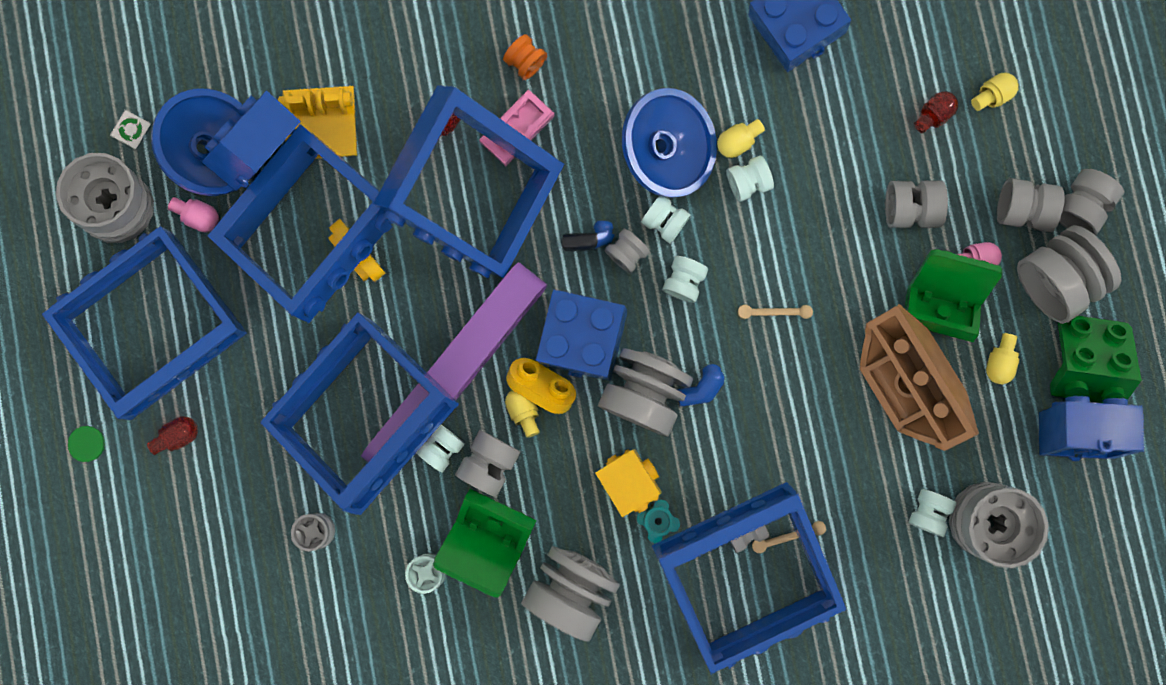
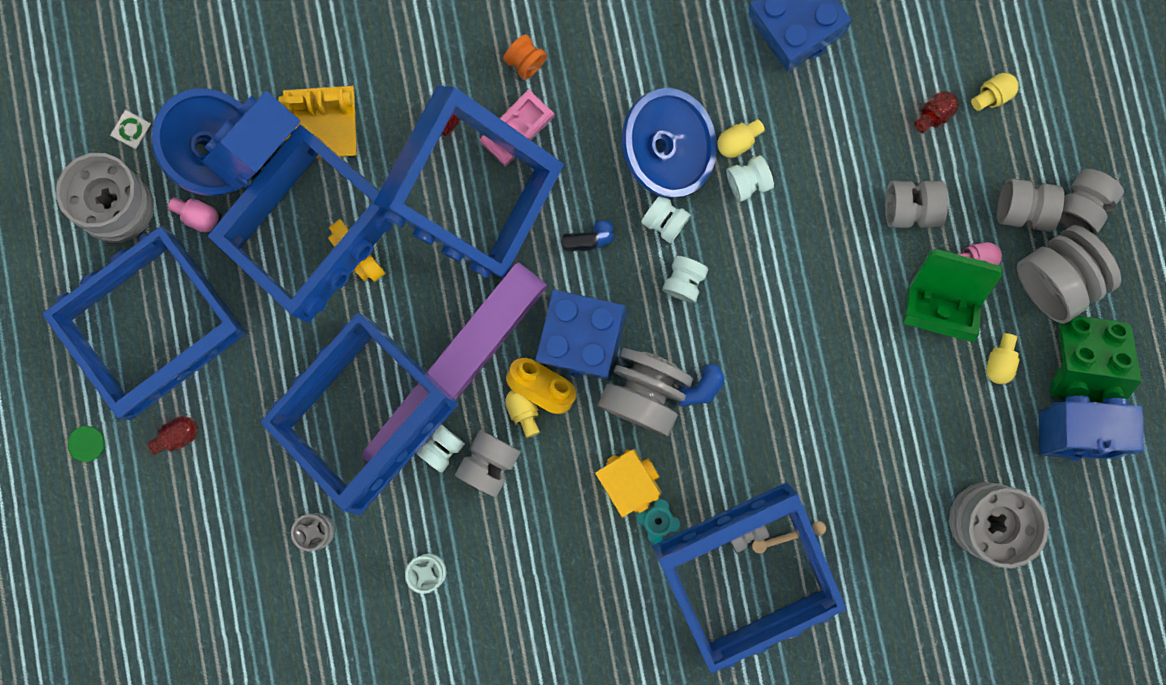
(484, 544): green bracket -> none
(569, 595): light grey wheel -> none
(627, 250): light grey wheel -> none
(745, 311): tan hinge -> none
(915, 381): medium nougat wedge -> none
(932, 512): light aqua wheel -> none

